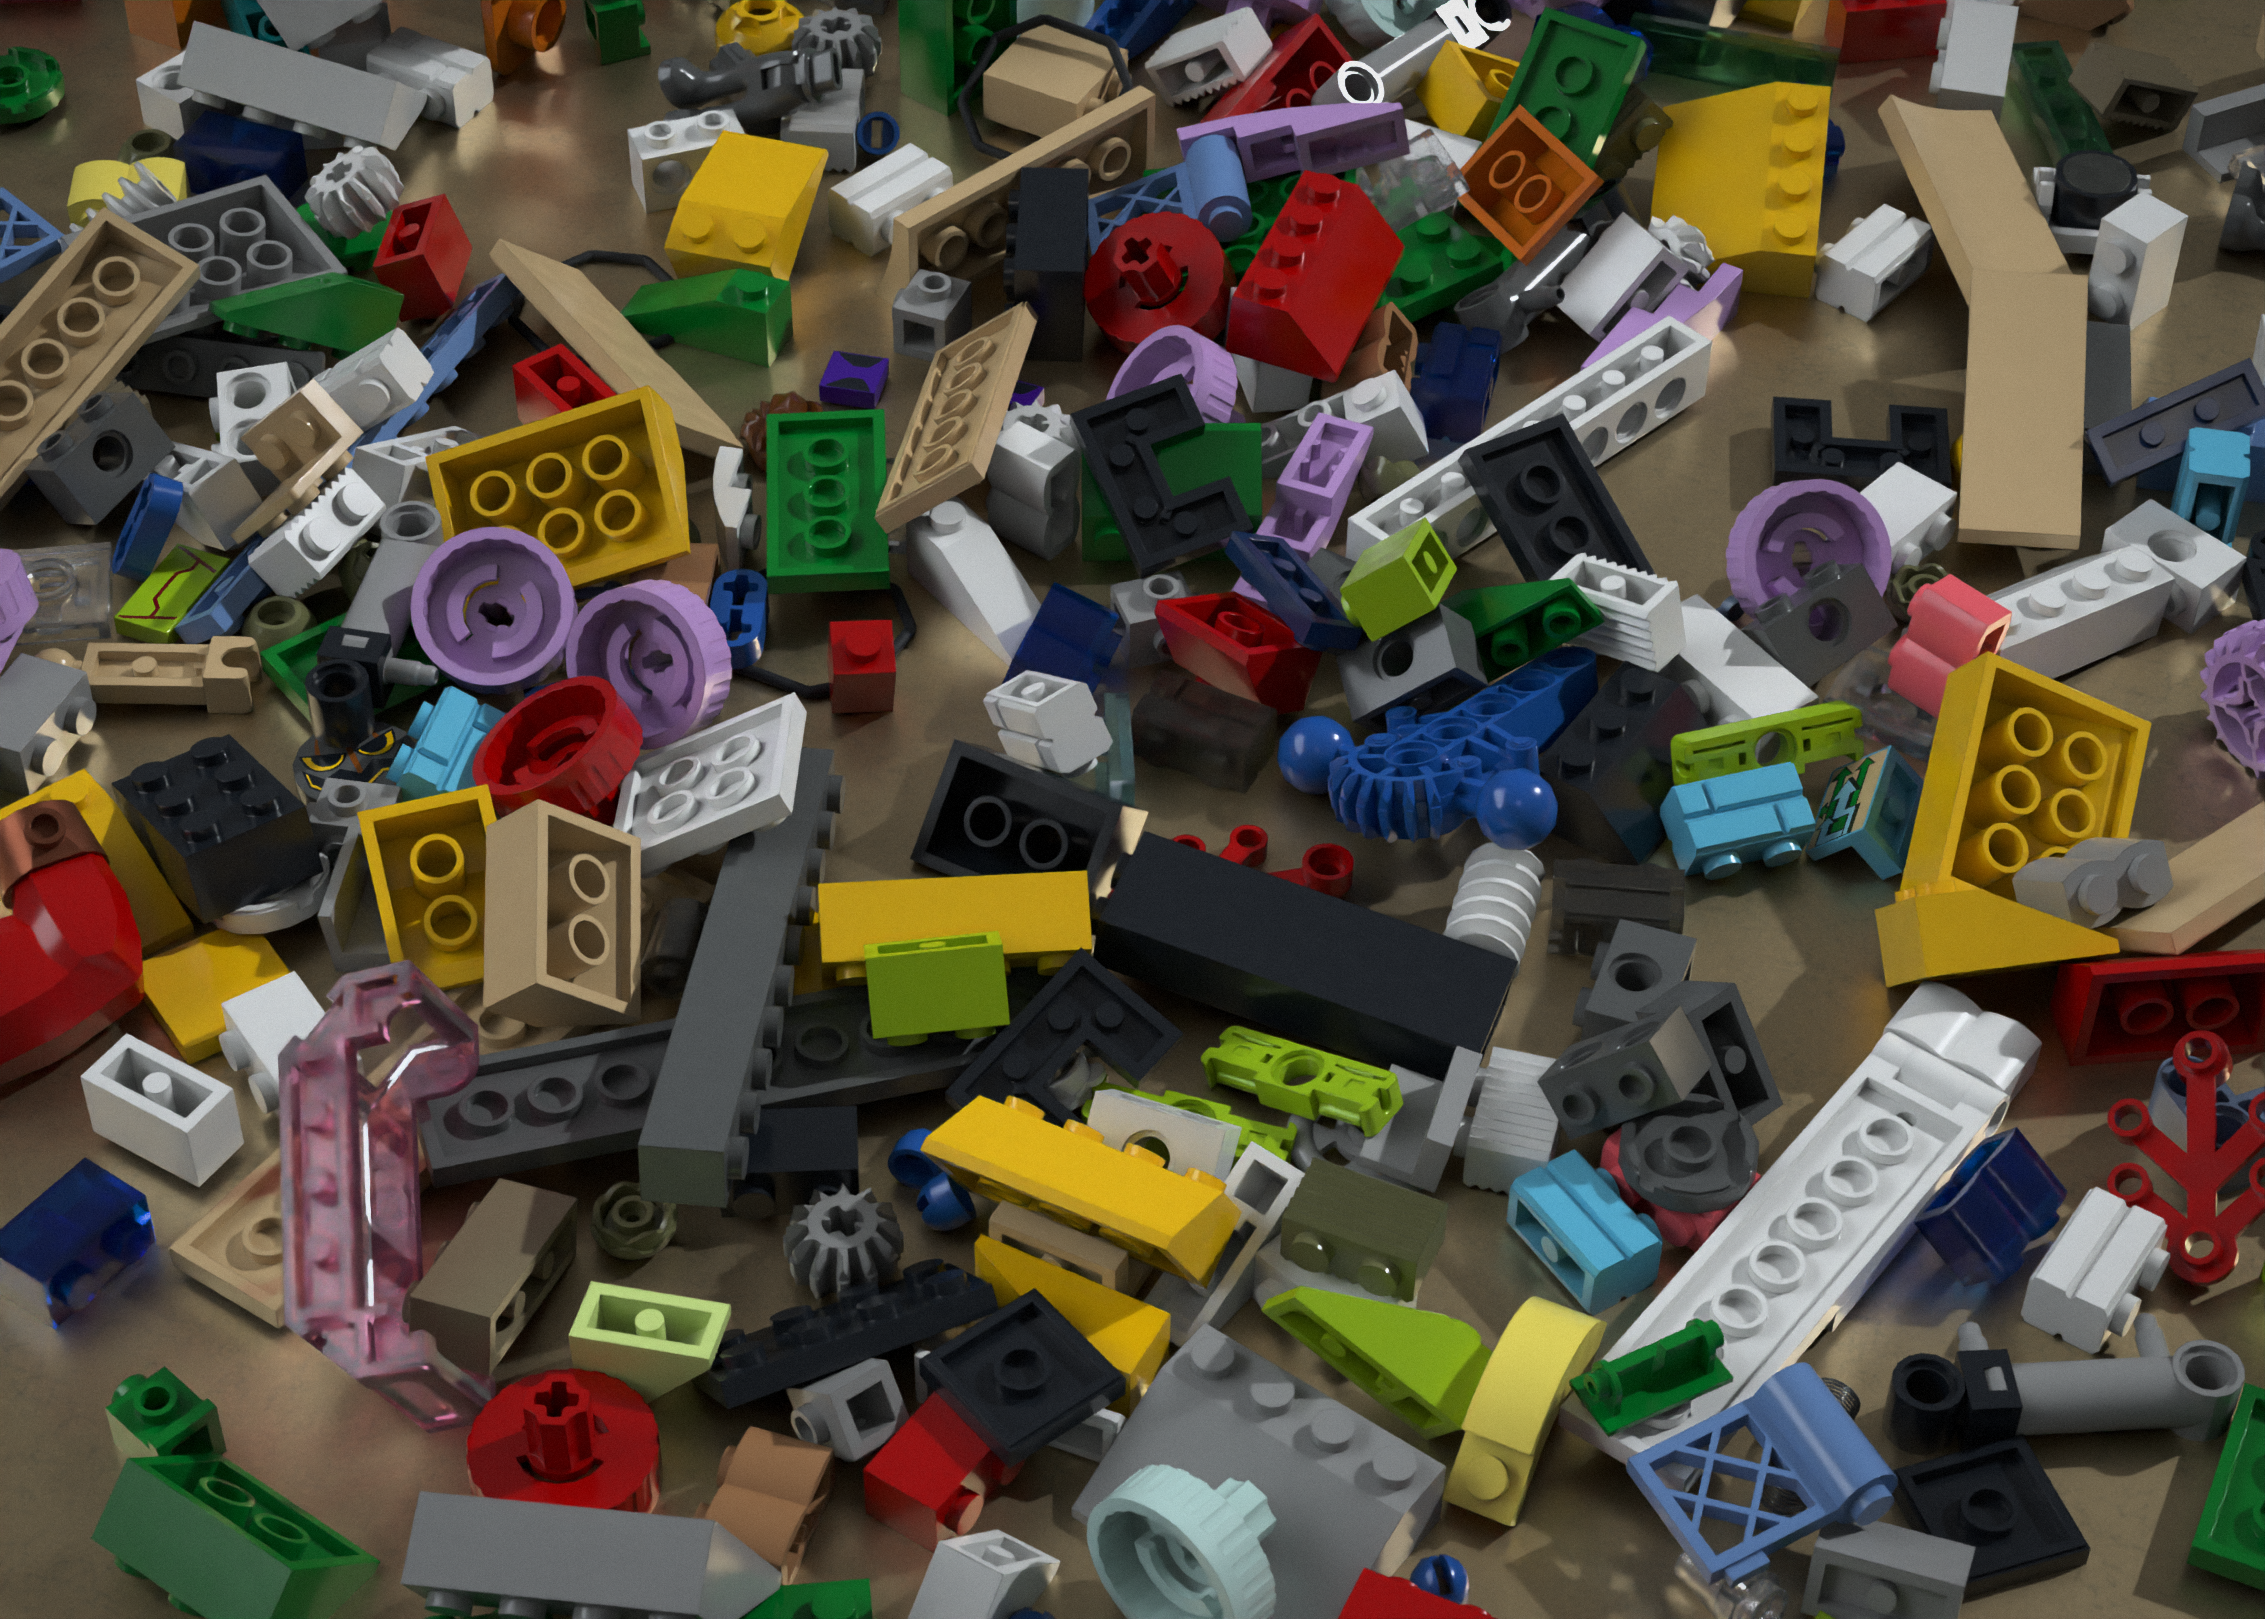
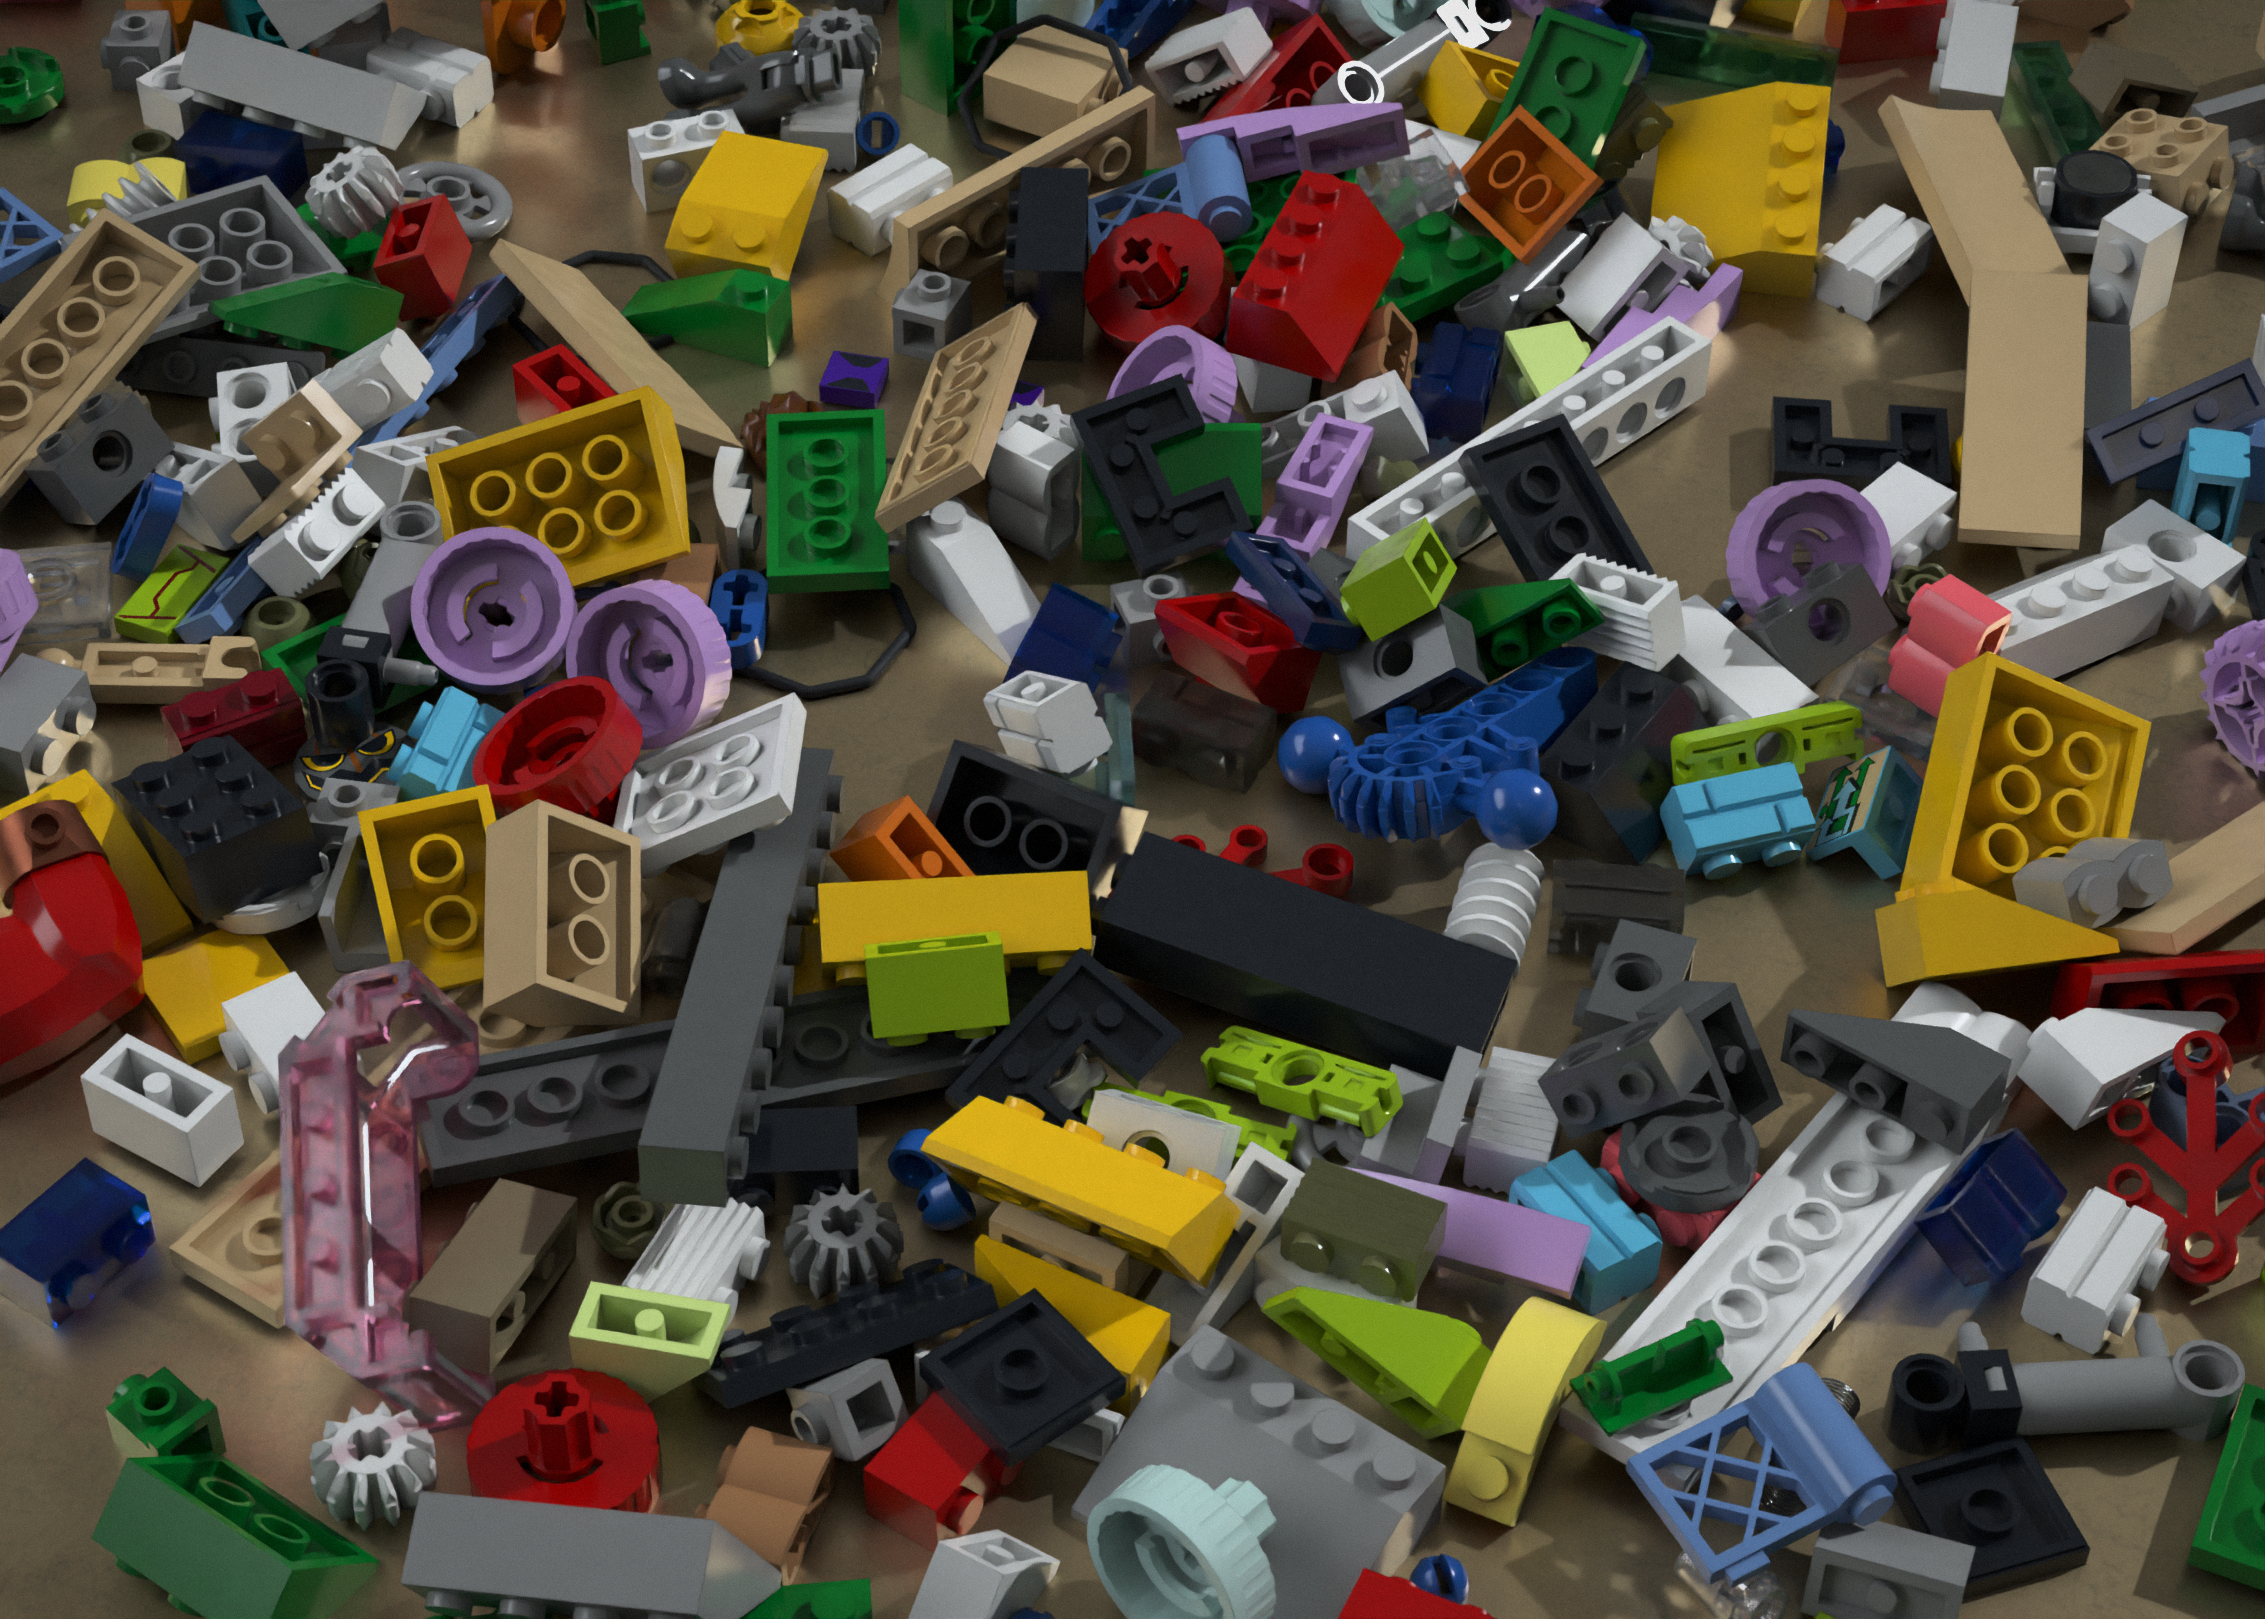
(136, 45): none -> light grey brick
(256, 711): none -> dark red brick
(373, 1466): none -> white gear
(457, 182): none -> light grey plate
(704, 1253): none -> white brick
(861, 666): red brick -> none
(897, 845): none -> orange slope
(1504, 1239): none -> lavender slope
(1541, 359): none -> yellowish green slope
(1906, 1071): none -> dark grey slope
(2105, 1056): none -> white slope
(2178, 153): none -> tan bracket

